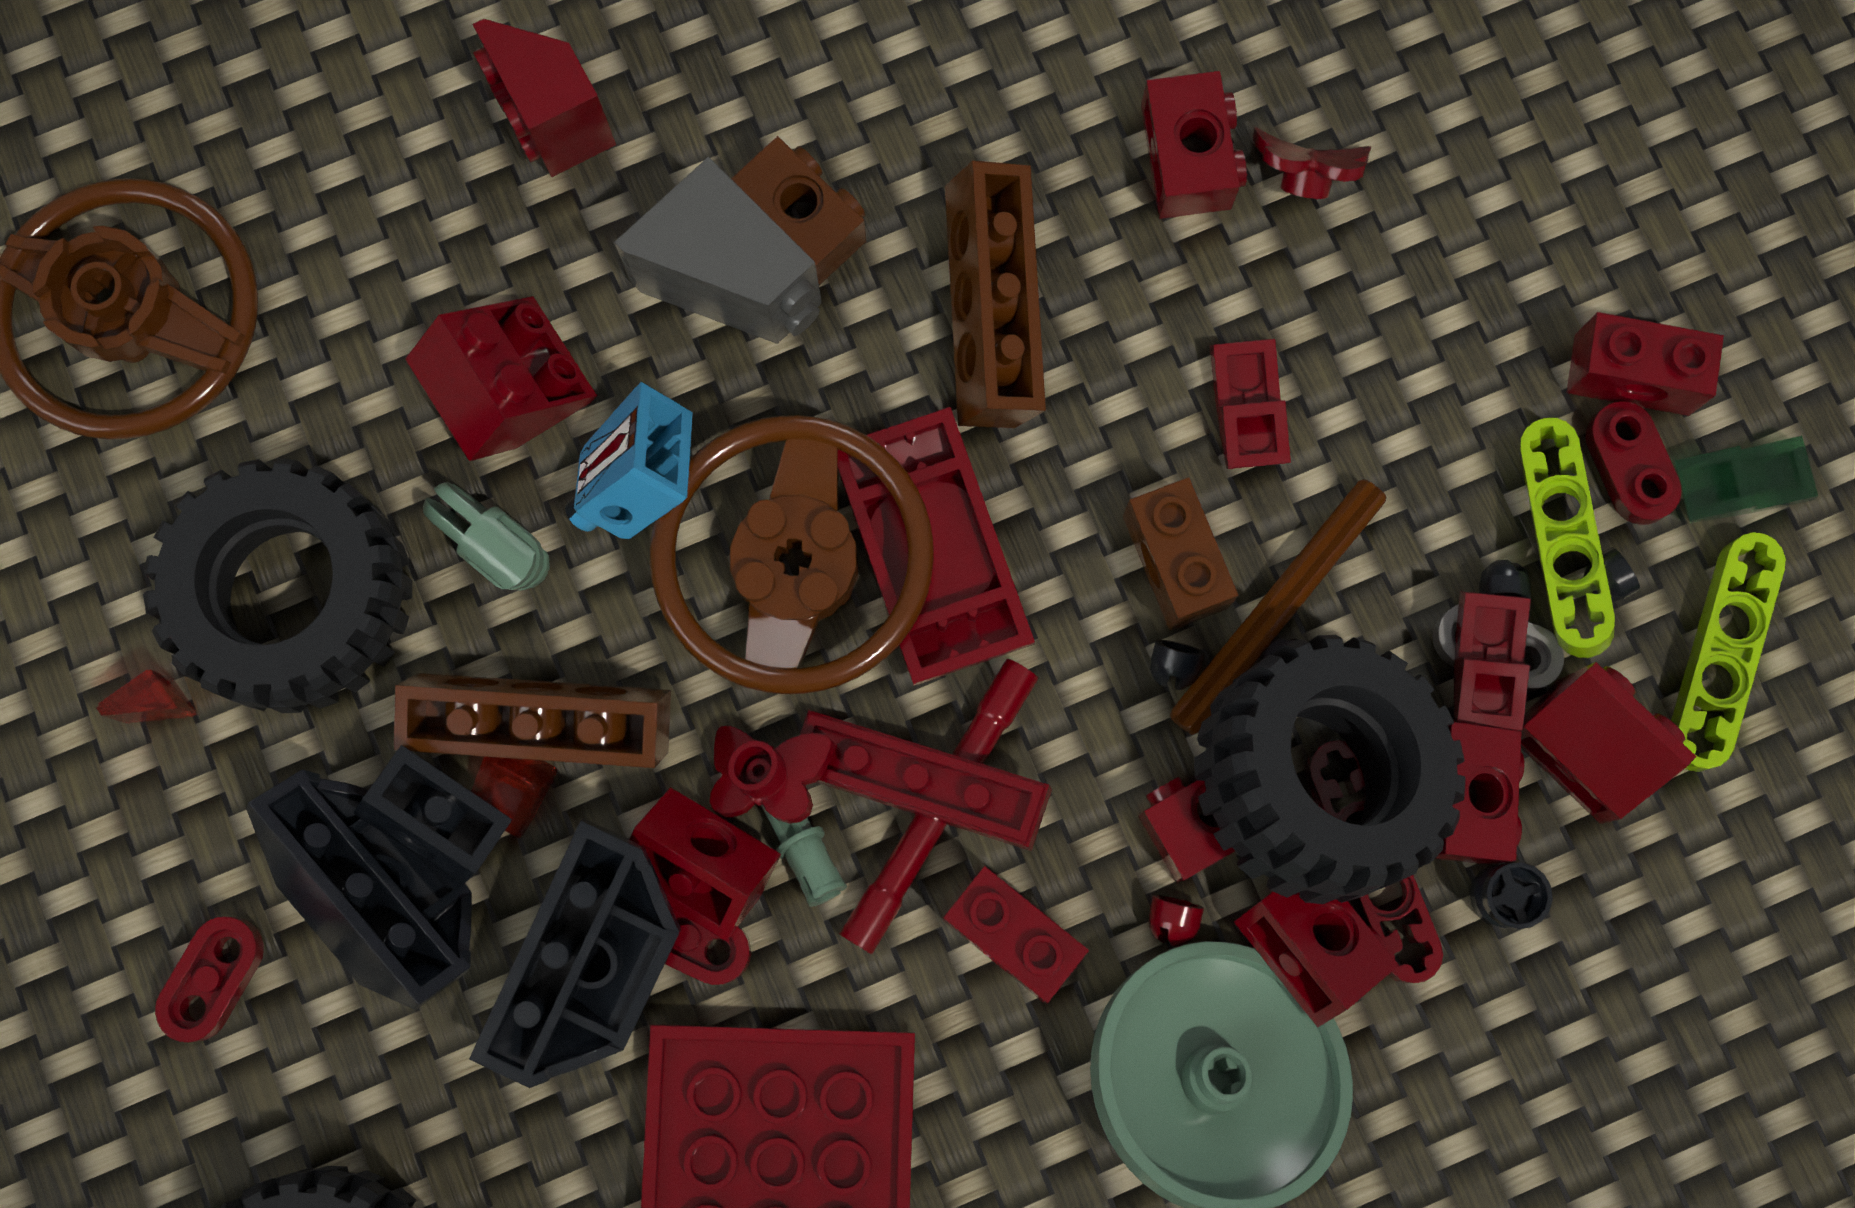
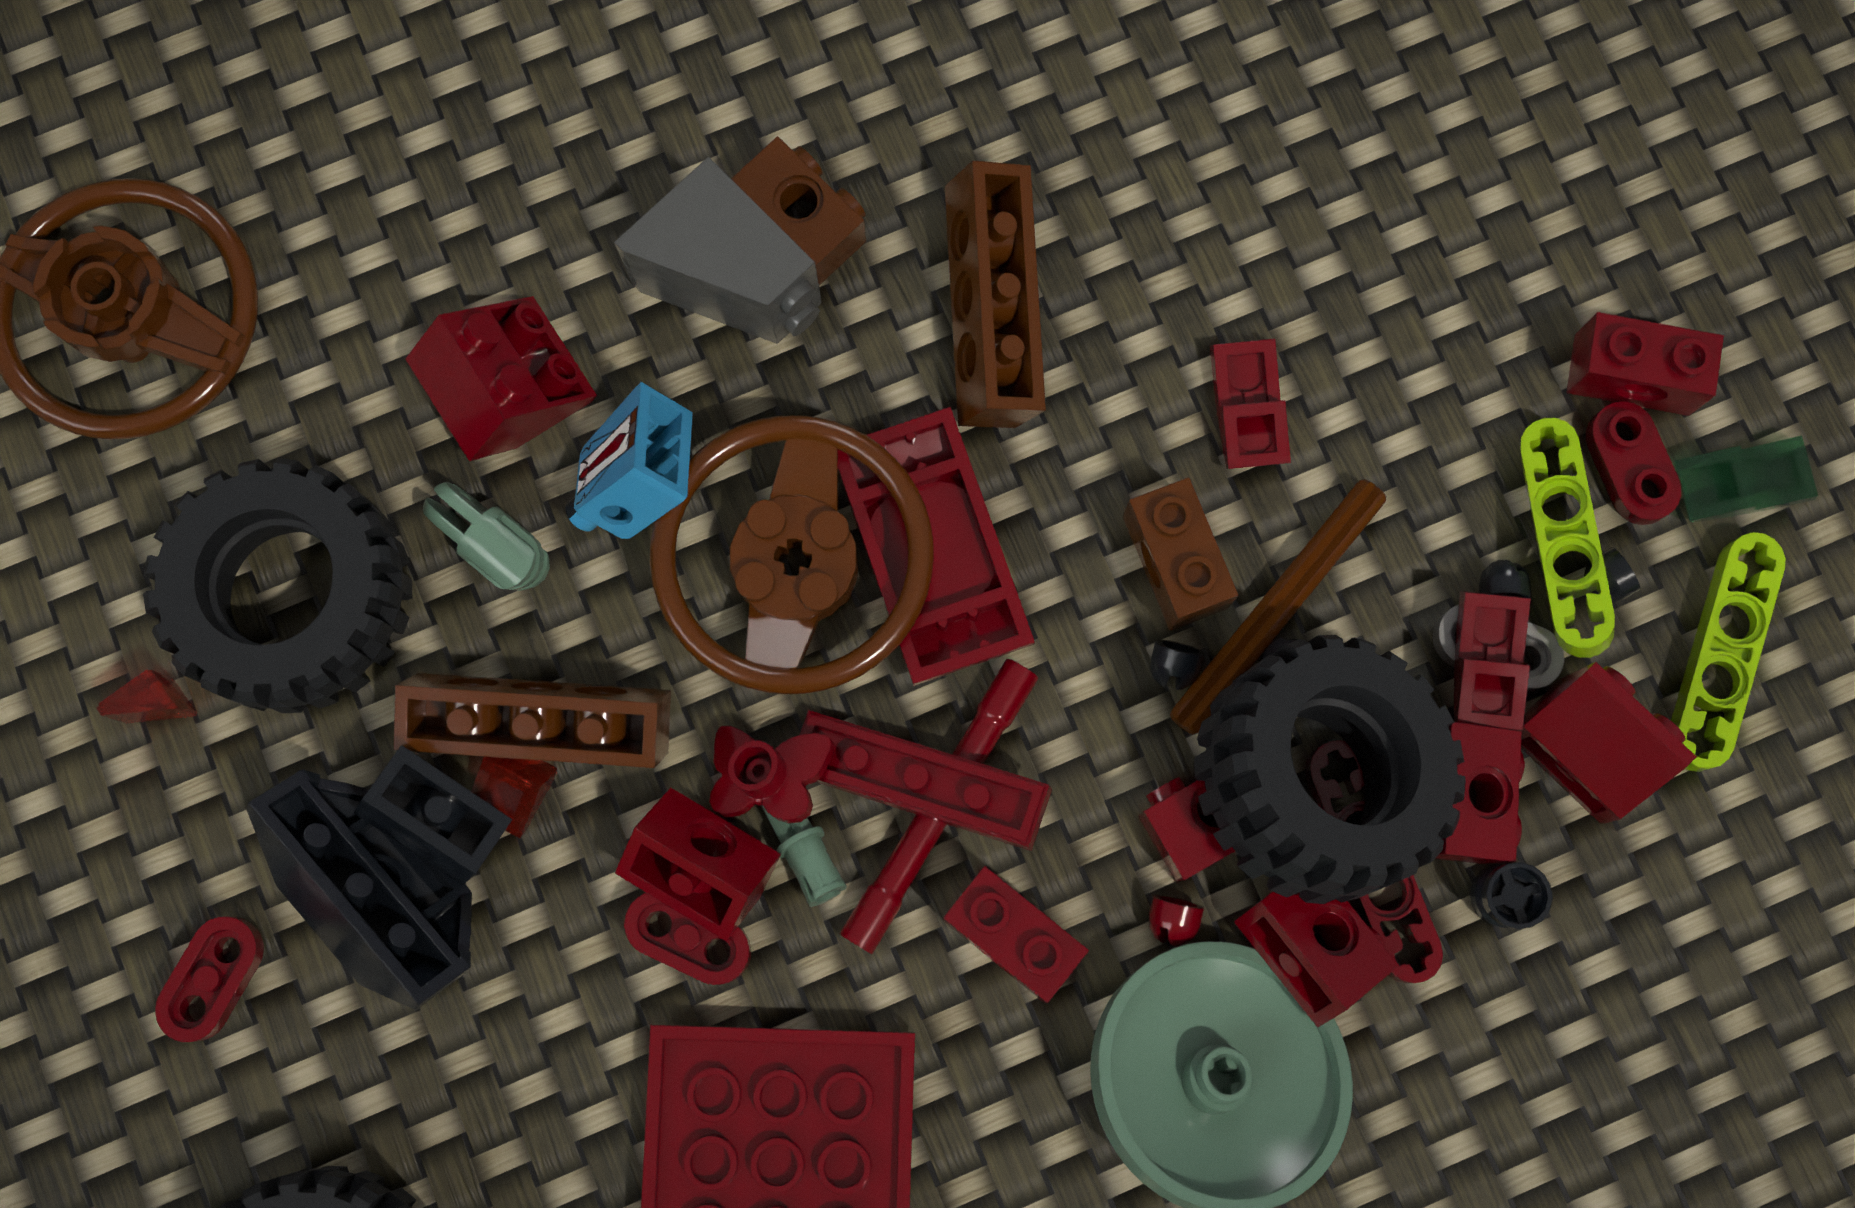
(543, 95): dark red slope -> none
(582, 963): black wedge -> none
(1182, 178): dark red brick -> none
(1310, 171): dark red animal -> none

